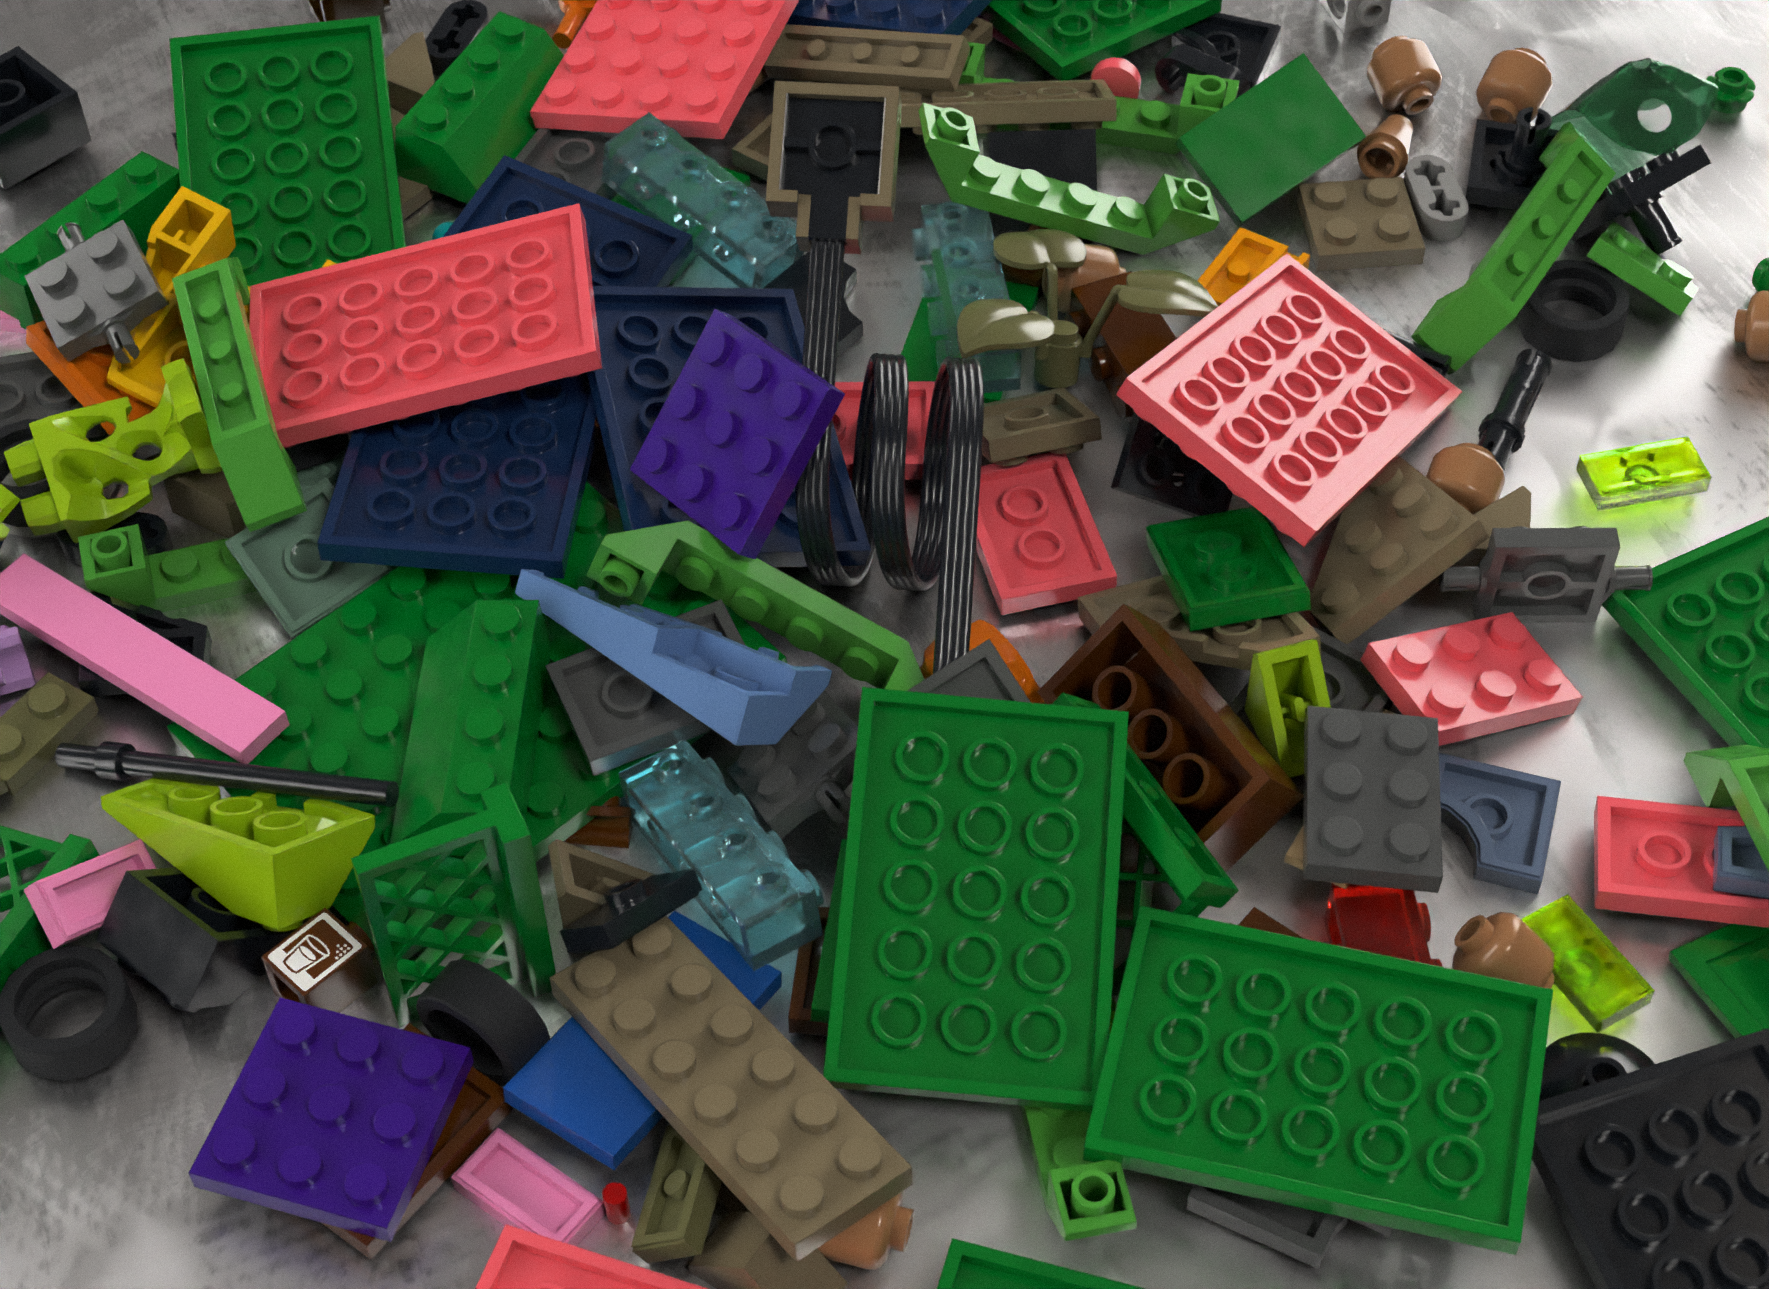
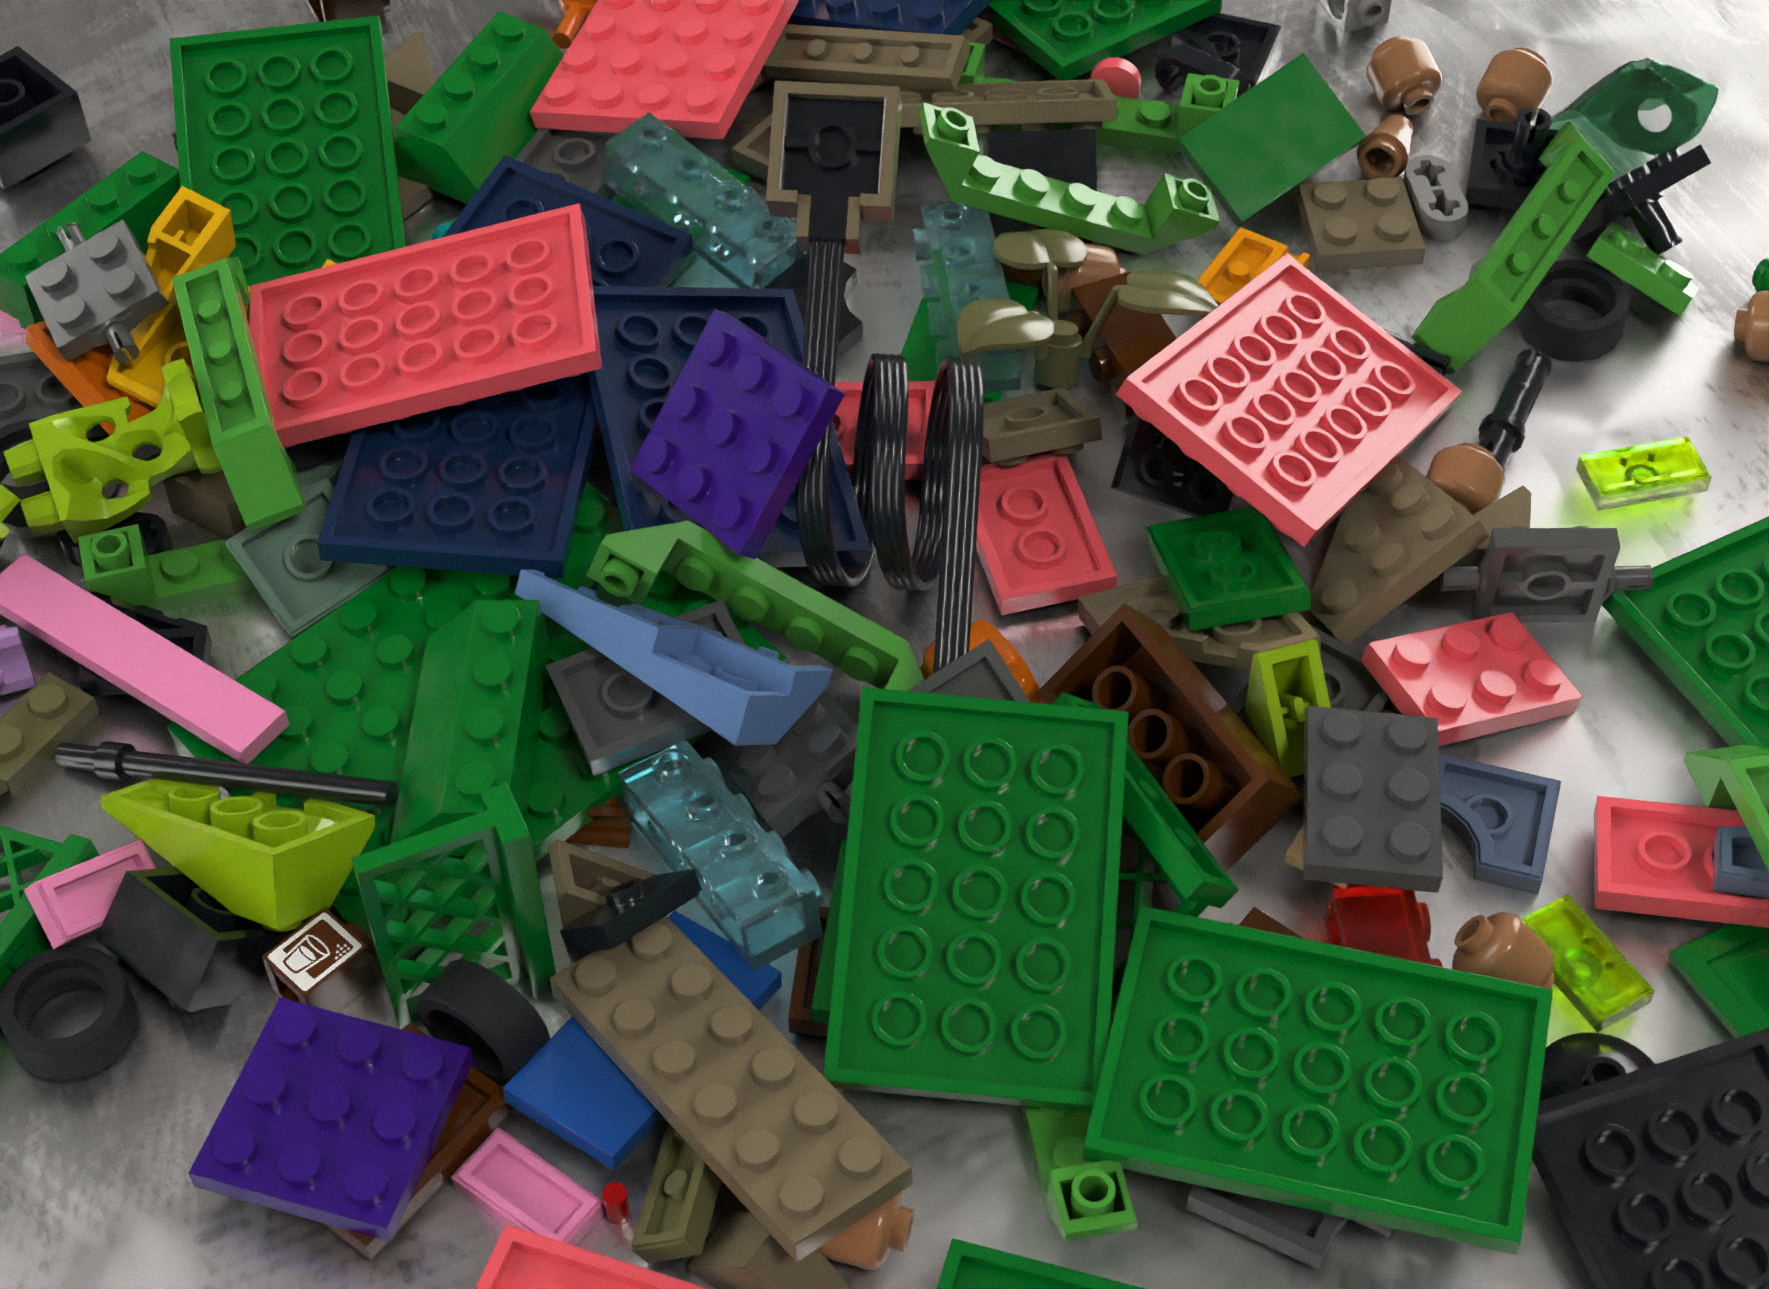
(454, 32): black beam -> none
(1734, 89): green plate -> none

